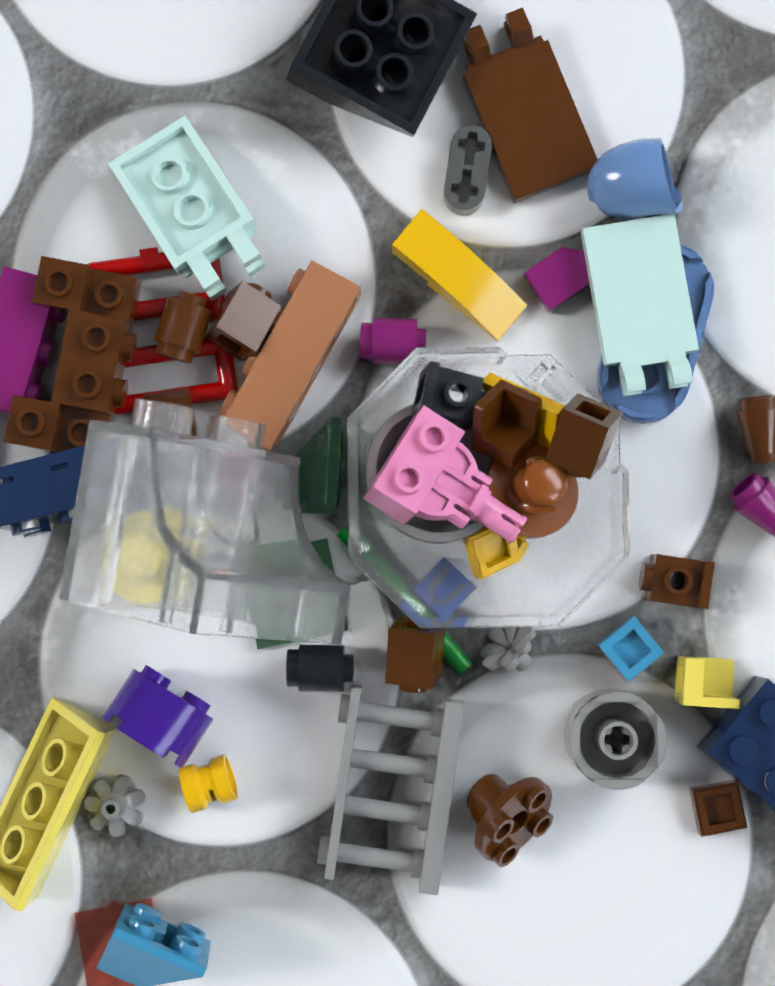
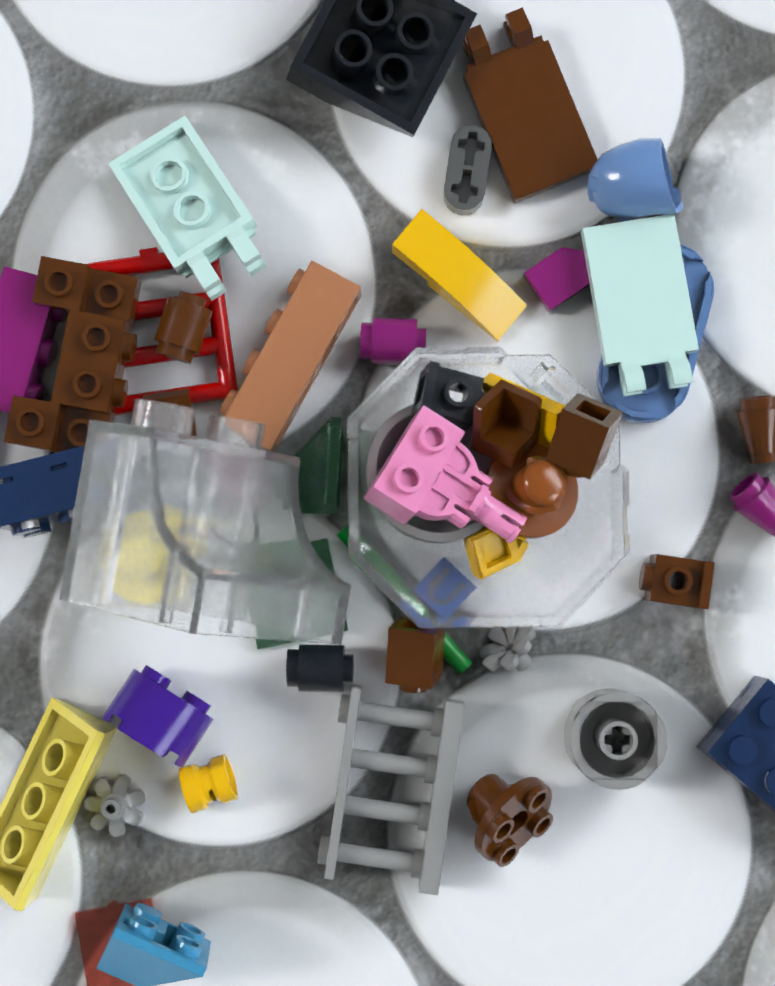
(243, 320): brick -> none
(368, 625): white sticker -> none
(630, 648): dark azure plate -> none
(705, 682): light yellow panel -> none
(718, 807): reddish brown tile -> none

